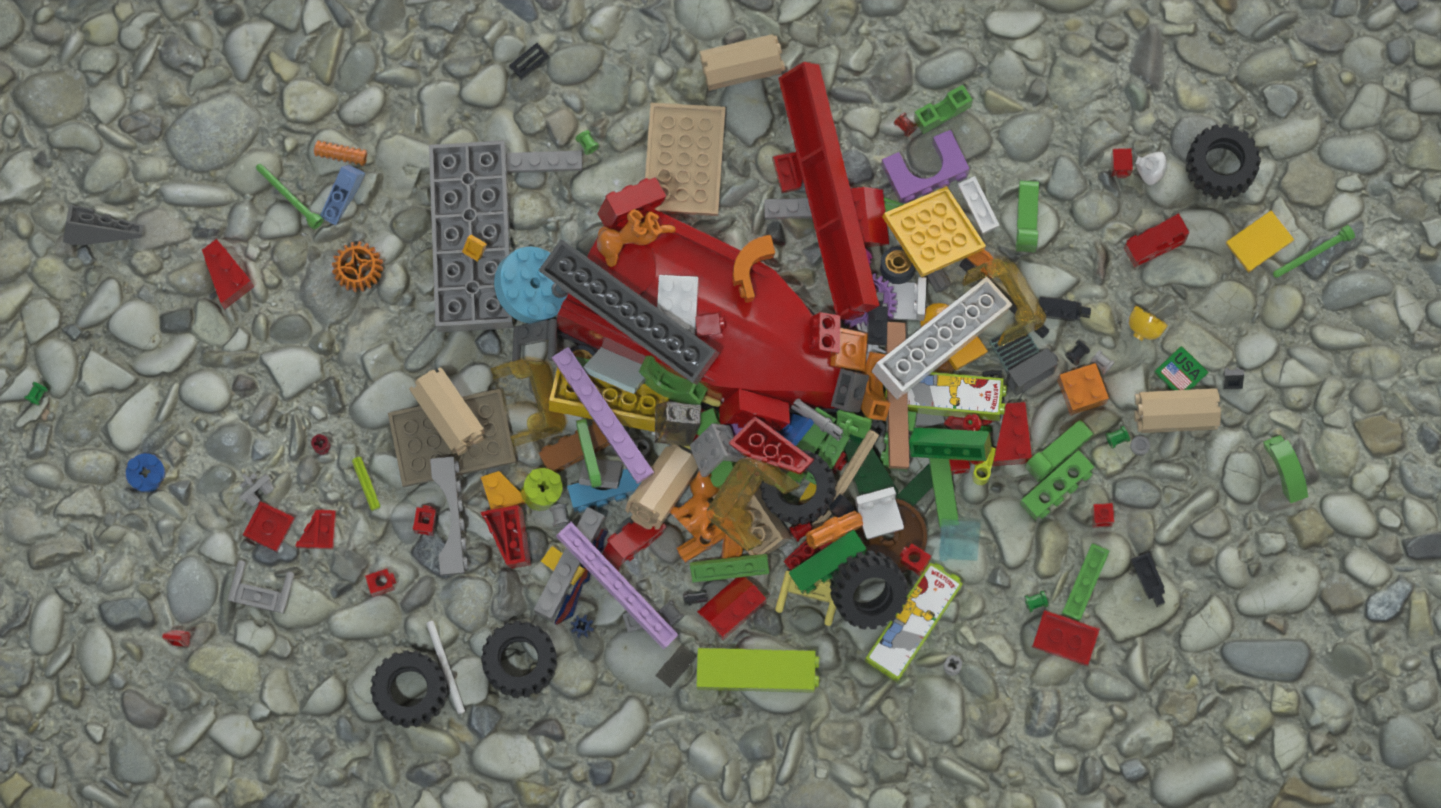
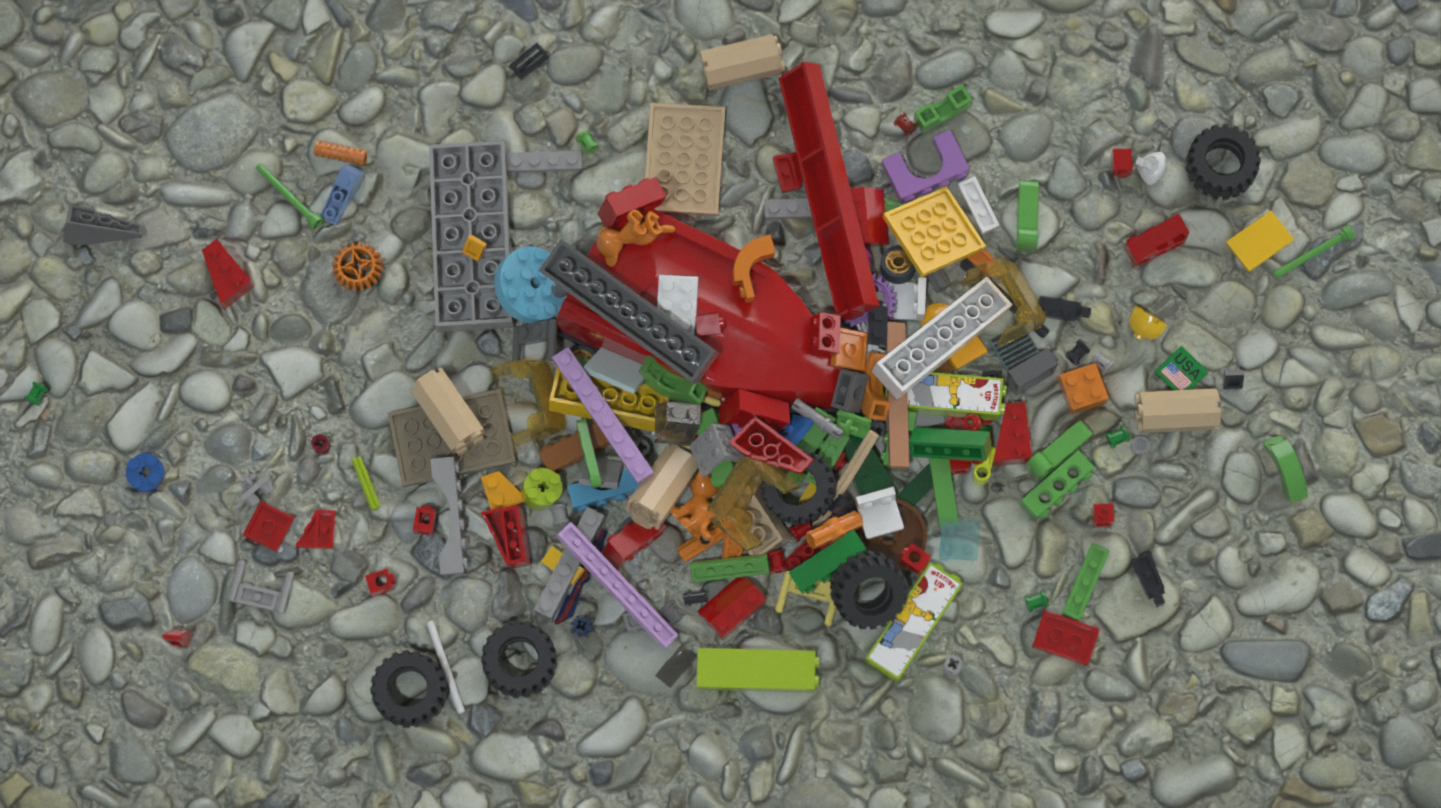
(777, 562): none -> red bush

